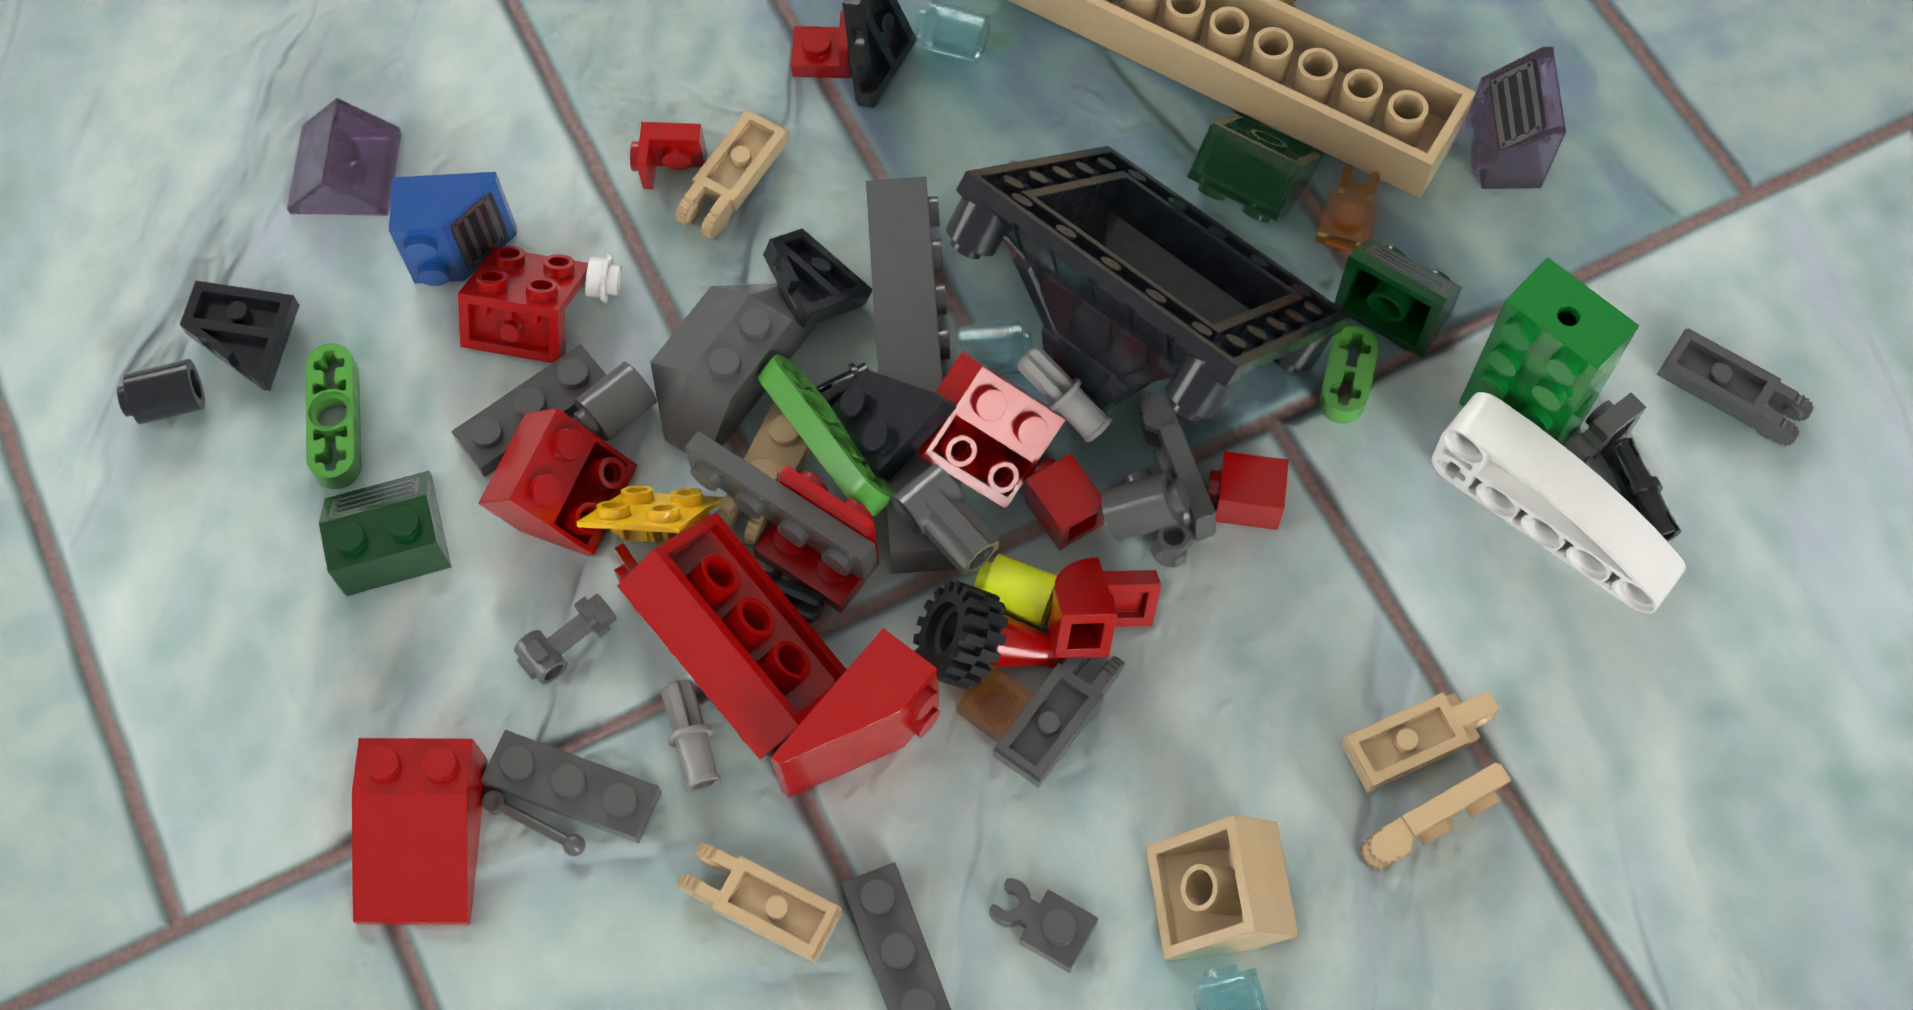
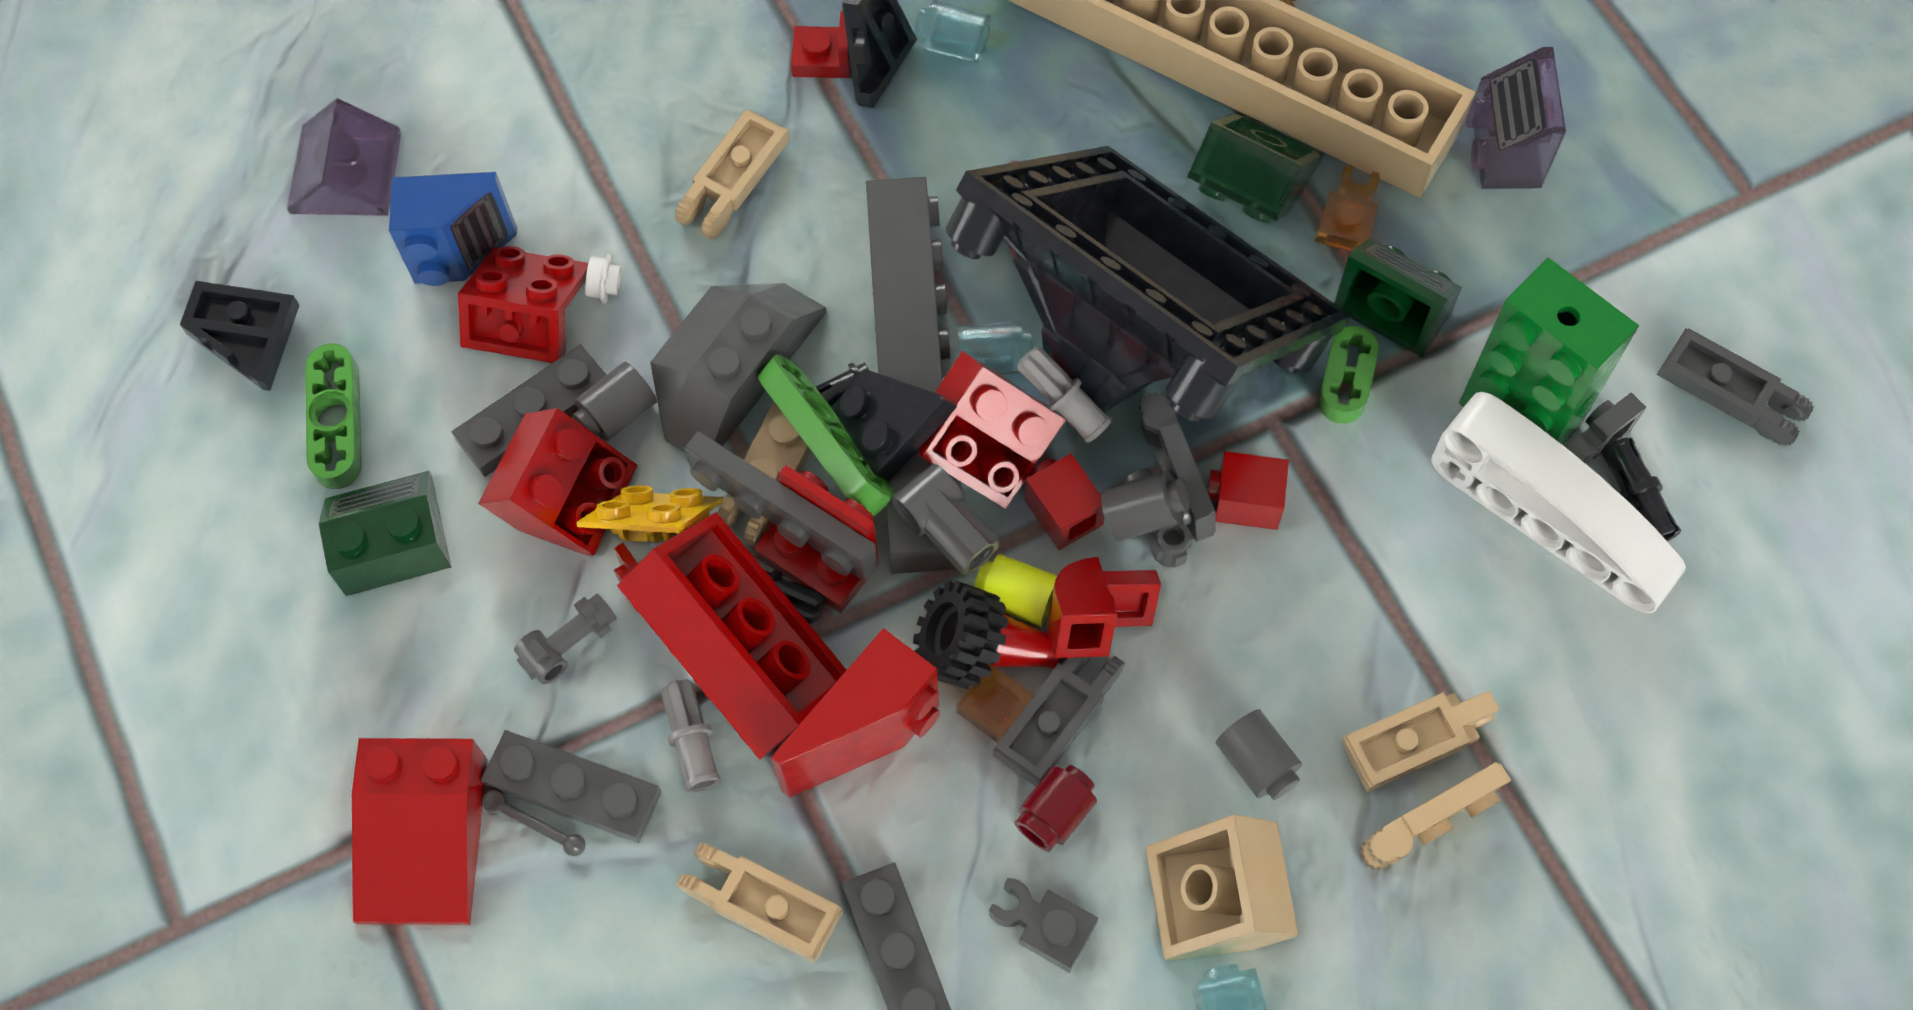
(161, 392): black brick -> none
(666, 145): red bracket -> none
(813, 278): black wing -> none
(1056, 807): none -> dark red brick
(1260, 755): none -> dark grey brick

